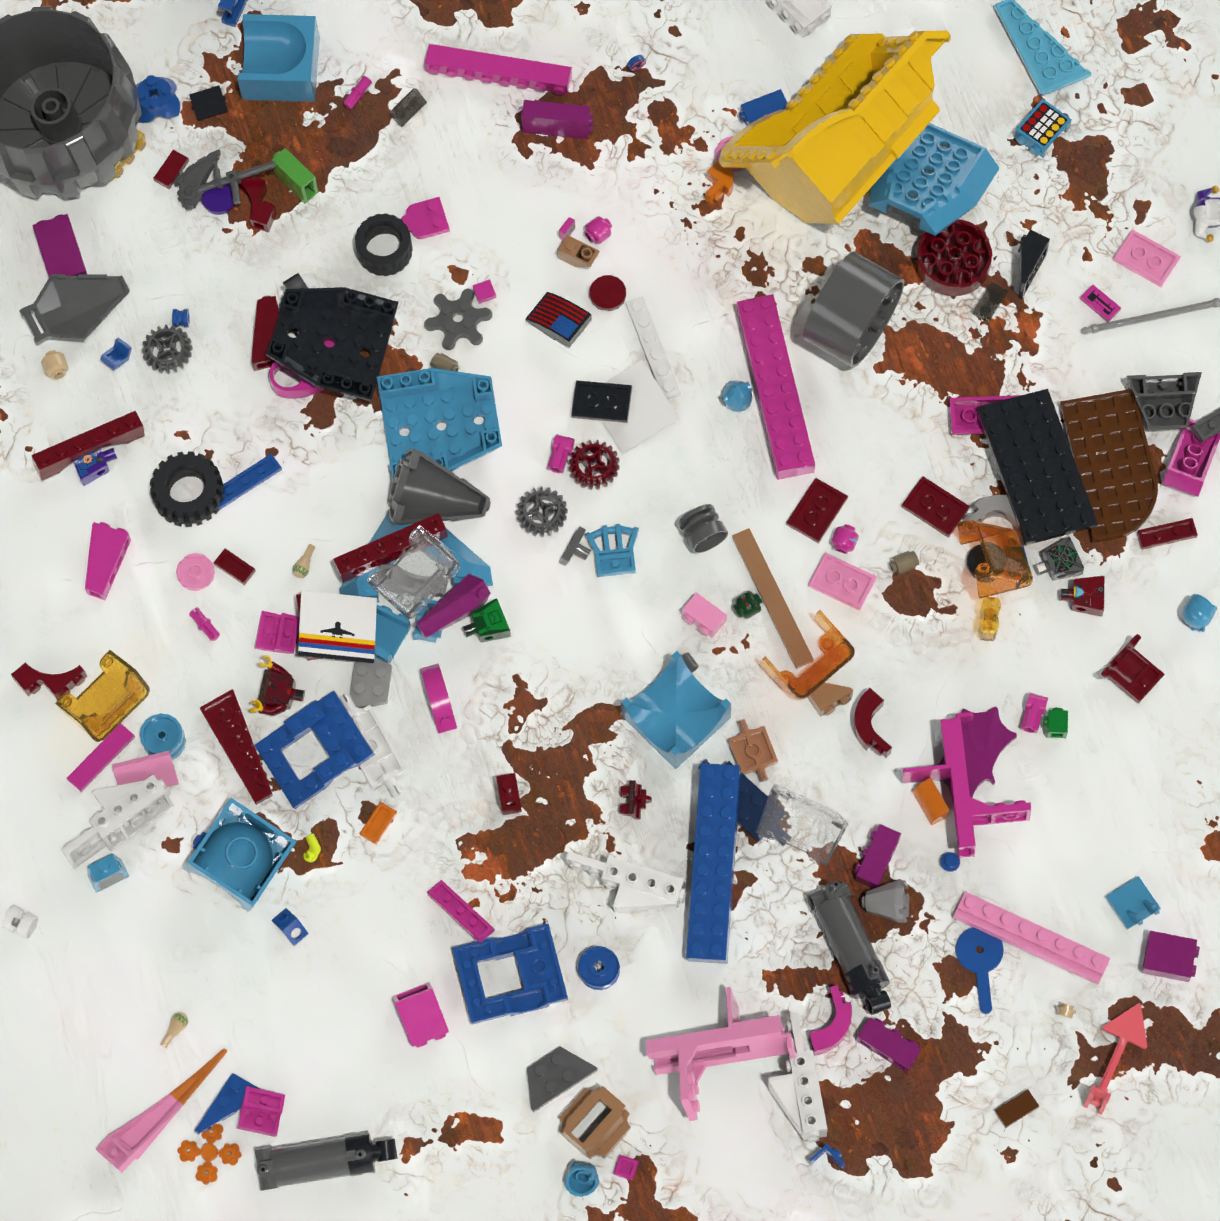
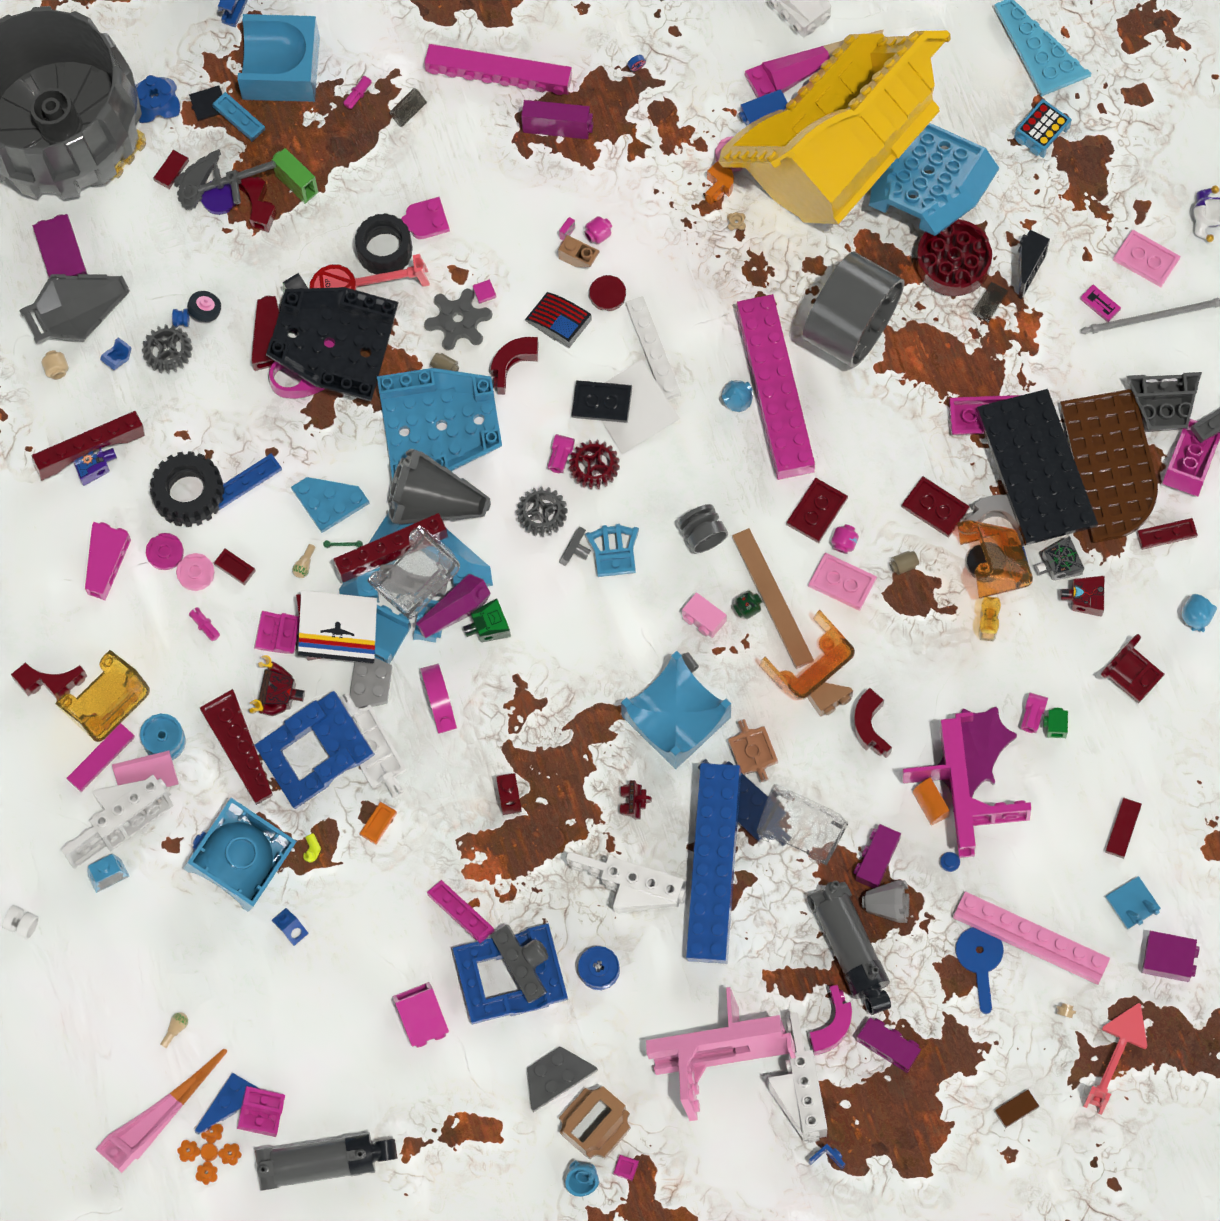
(164, 551): none -> dark pink tile
(204, 306): none -> black wheel
(238, 116): none -> dark azure plate
(327, 544): none -> clear green hinge
(329, 501): none -> dark azure plate
(340, 276): none -> coral piece
(511, 353): none -> dark red arch
(522, 961): none -> dark grey plate
(732, 217): none -> tan plate
(789, 70): none -> dark pink plate
(1123, 828): none -> dark red tile

